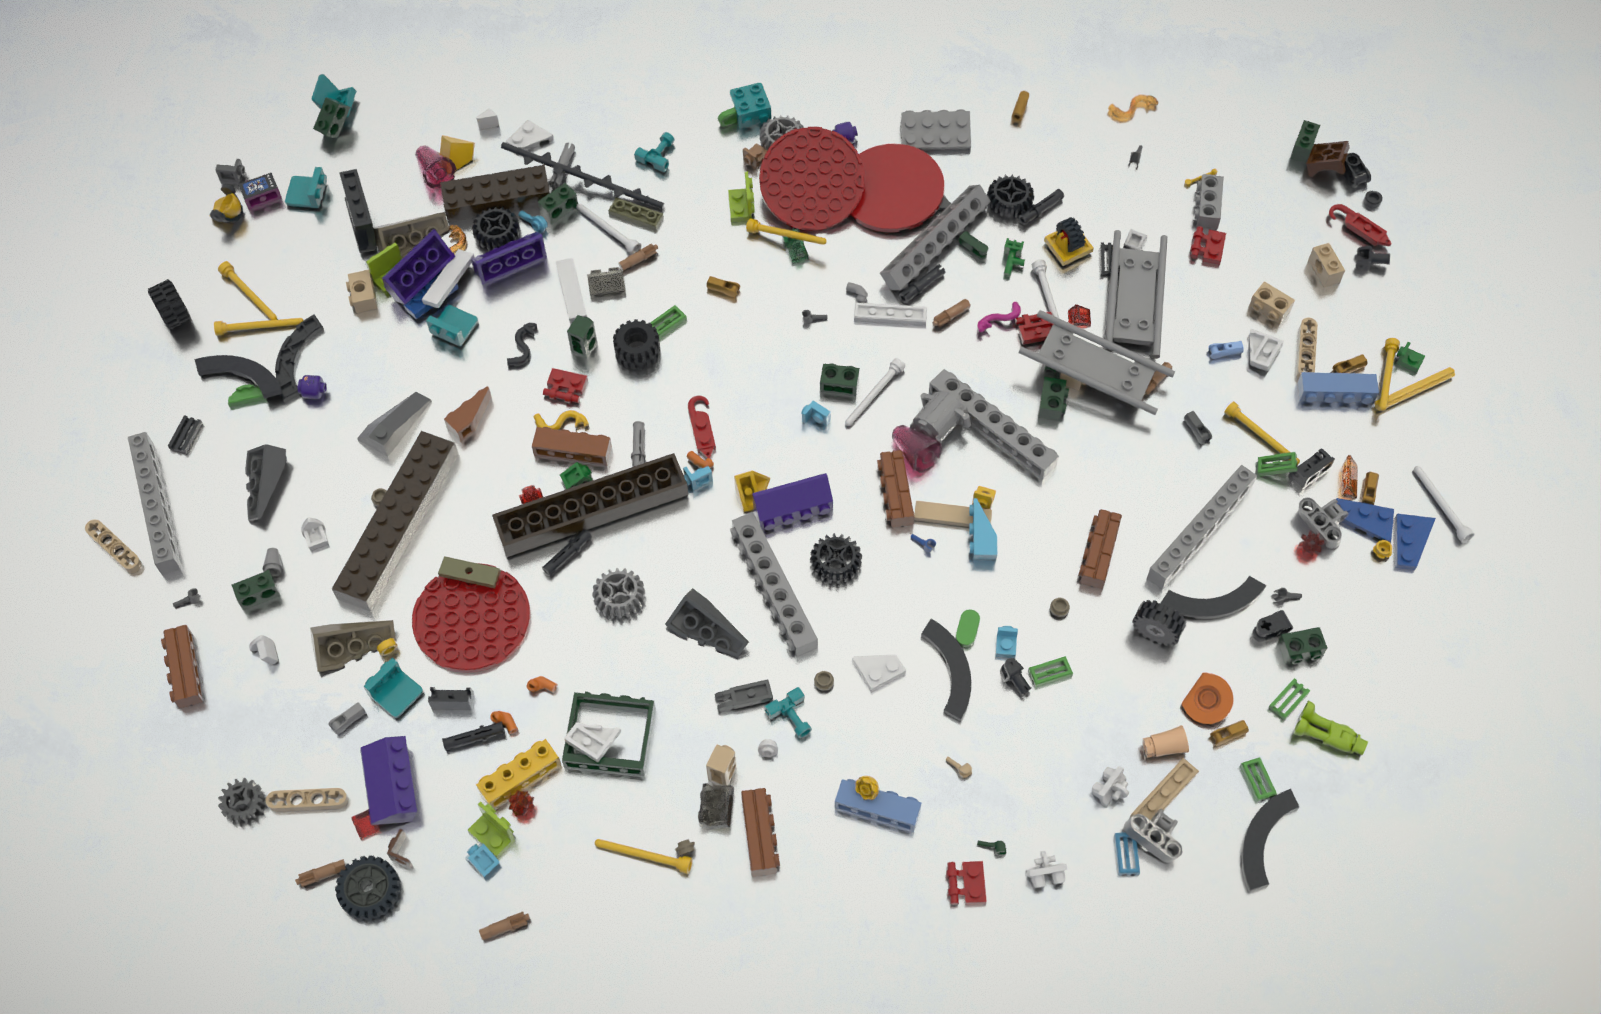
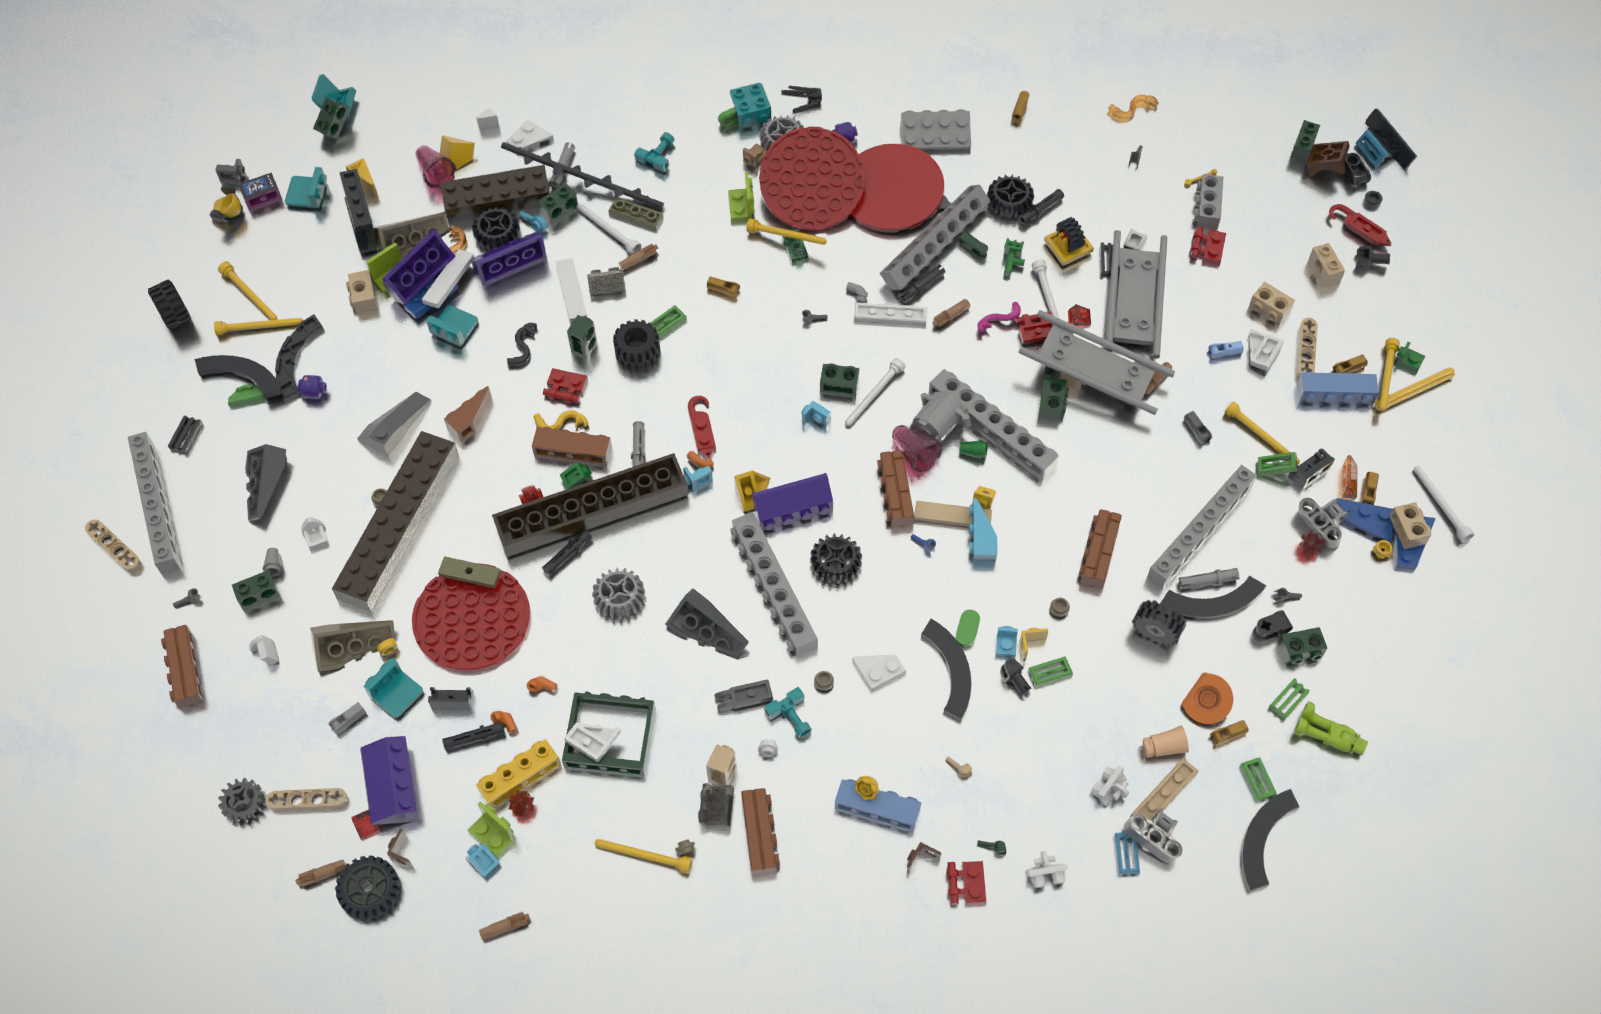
(364, 175): none -> yellow slope
(813, 95): none -> black plant
(922, 848): none -> bracket
(974, 448): none -> green cone
(1030, 635): none -> yellow bracket
(1218, 576): none -> light grey pin
(1377, 149): none -> dark azure tile
(1390, 138): none -> black bracket
(1406, 526): none -> tan brick

